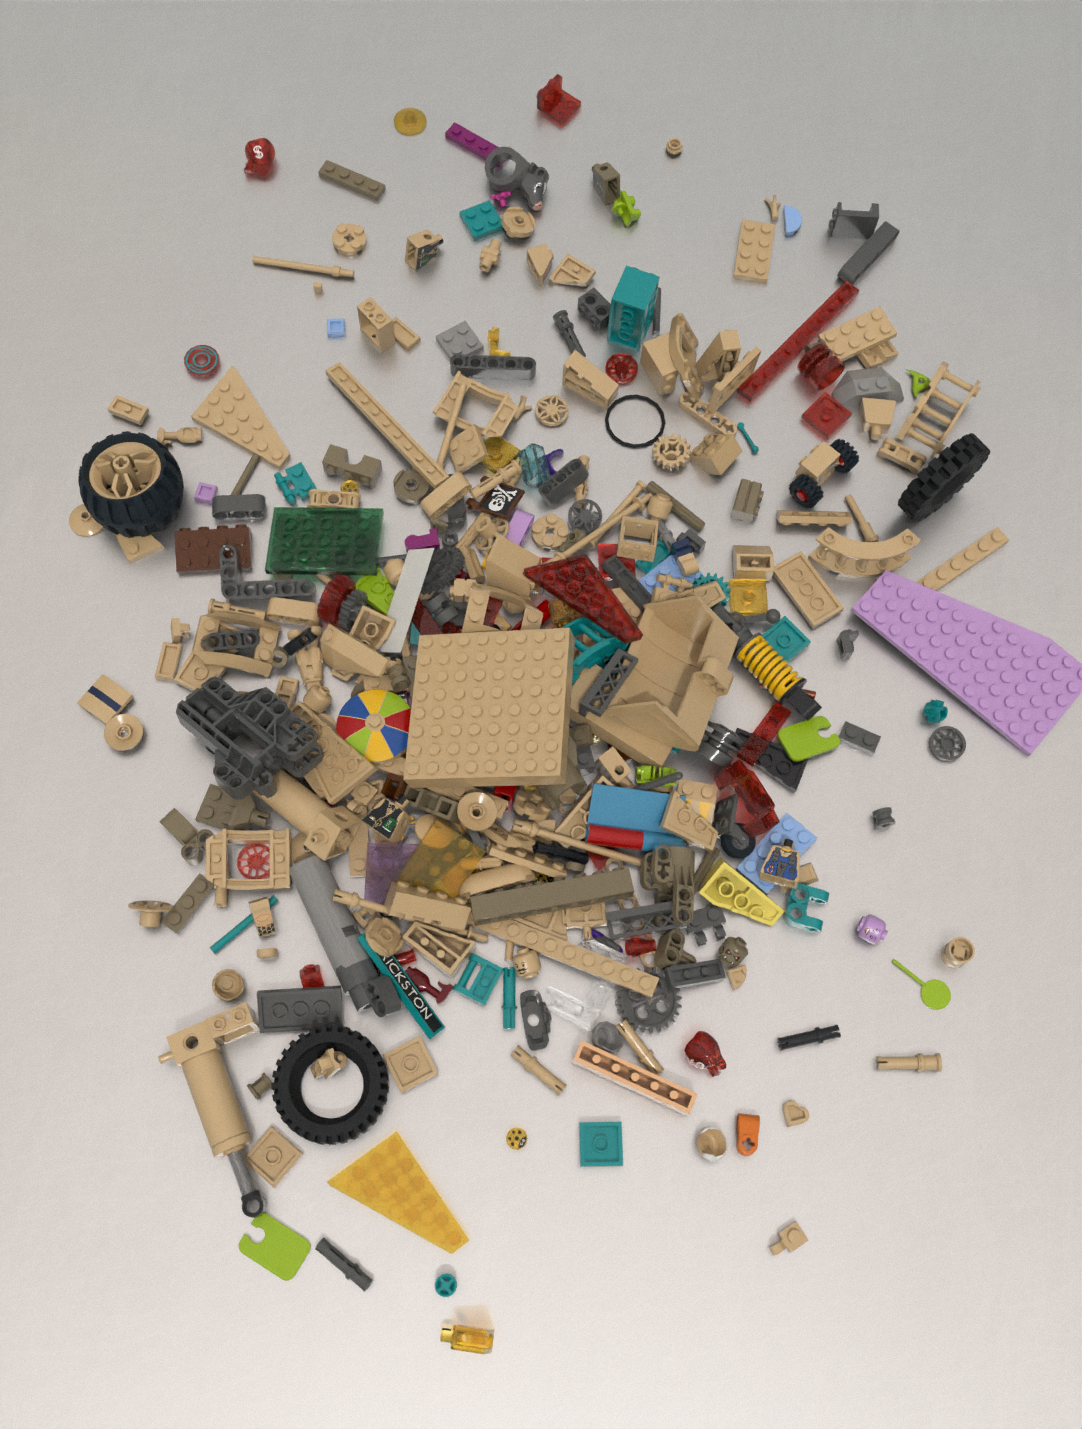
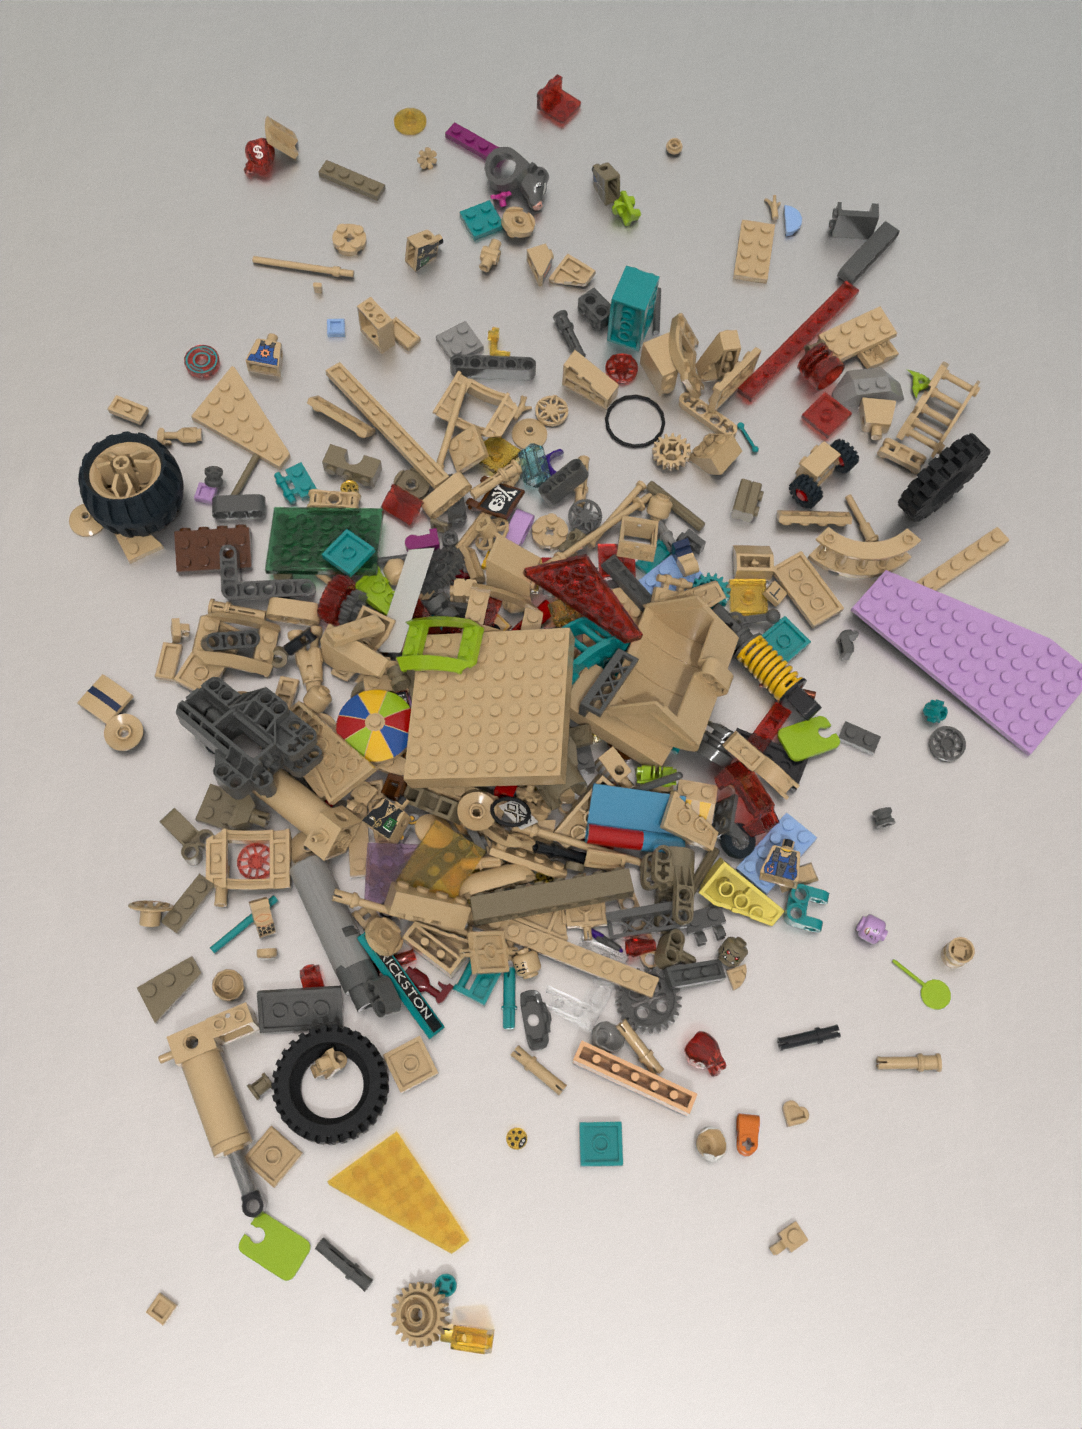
(161, 1309): none -> tan tile
(166, 988): none -> dark tan wing
(213, 476): none -> dark grey wheel
(266, 356): none -> tan torso
(281, 137): none -> tan slope
(321, 405): none -> tan plate
(348, 553): none -> teal plate
(354, 630): none -> tan plate
(402, 504): none -> clear red plate
(415, 641): none -> lime wedge
(417, 1330): none -> tan gear
(427, 158): none -> tan plant
(488, 952): none -> tan plate
(507, 823): none -> black piece
(517, 813): none -> white sticker
(523, 438): none -> tan dish
(528, 793): none -> tan plant
(604, 859): none -> tan tile
(760, 763): none -> tan piece
(775, 593): none -> tan tile

